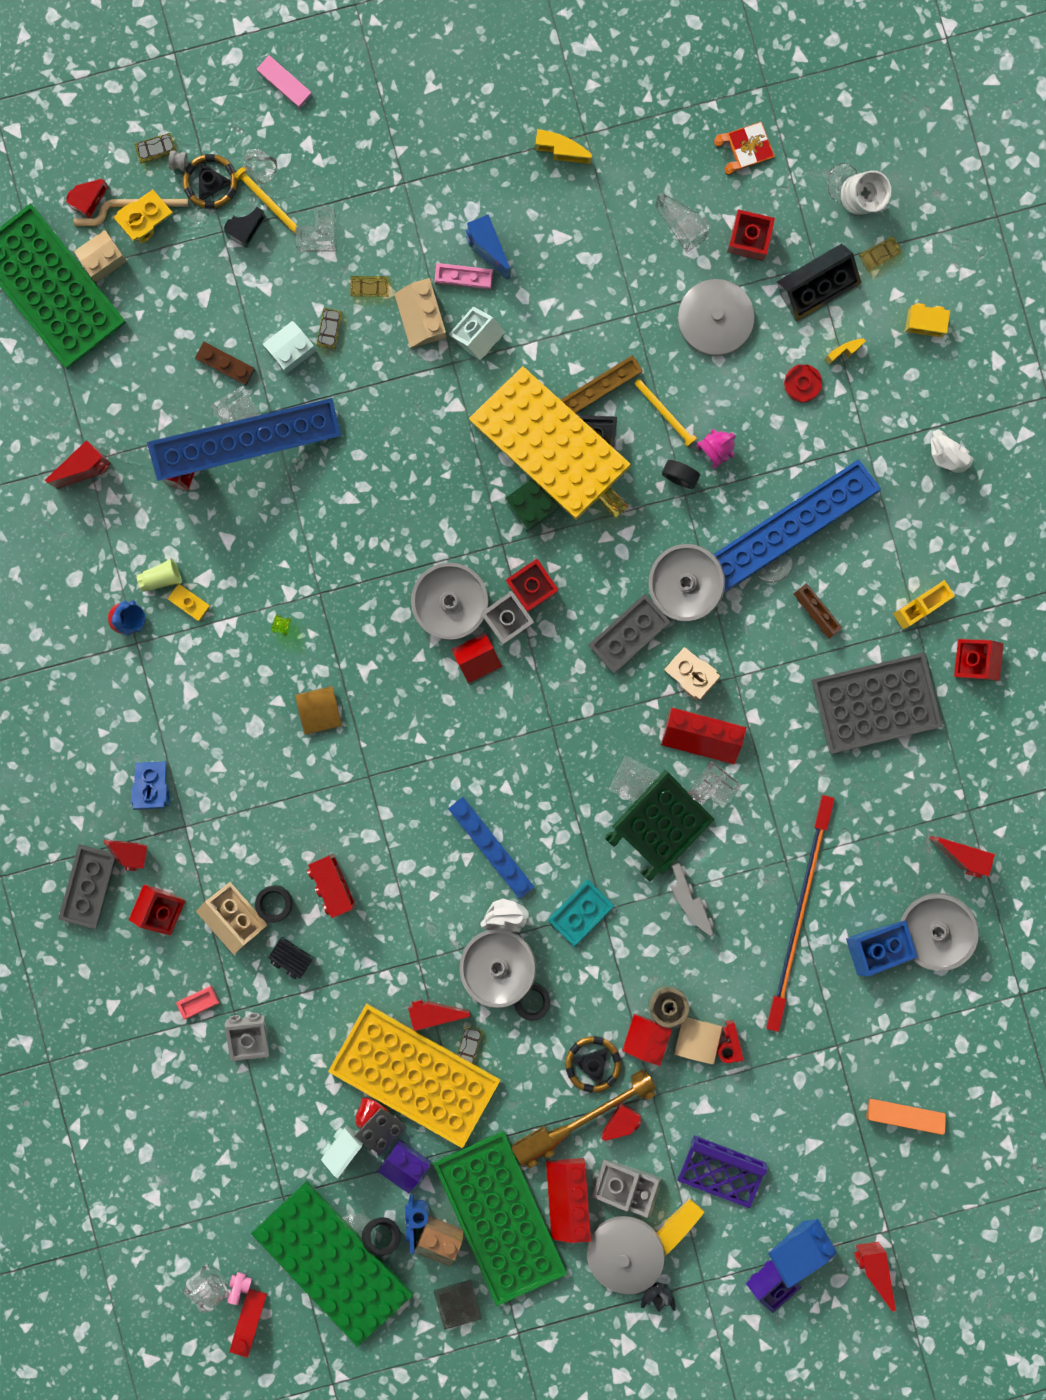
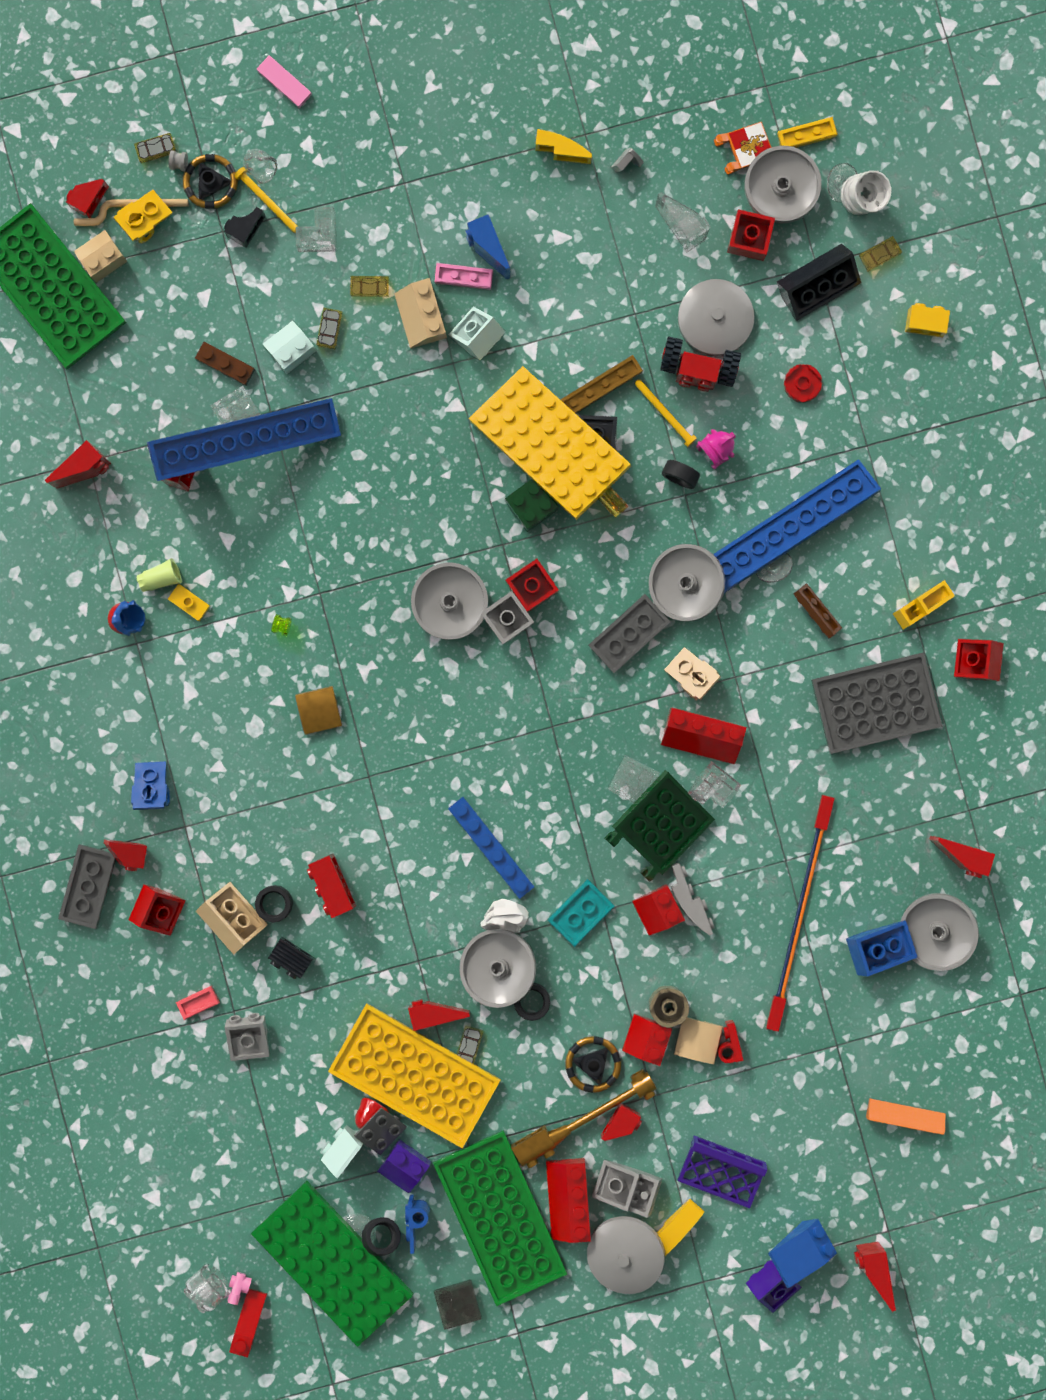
(439, 1241): medium nougat slope -> none
(476, 658): red slope -> none
(627, 156): none -> light grey tile
(658, 910): none -> red slope
(660, 1296): black piece -> none
(699, 369): none -> brick
(782, 184): none -> light grey dish
(808, 133): none -> yellow tile
(847, 348): yellow slope -> none
(949, 453): white helmet -> none

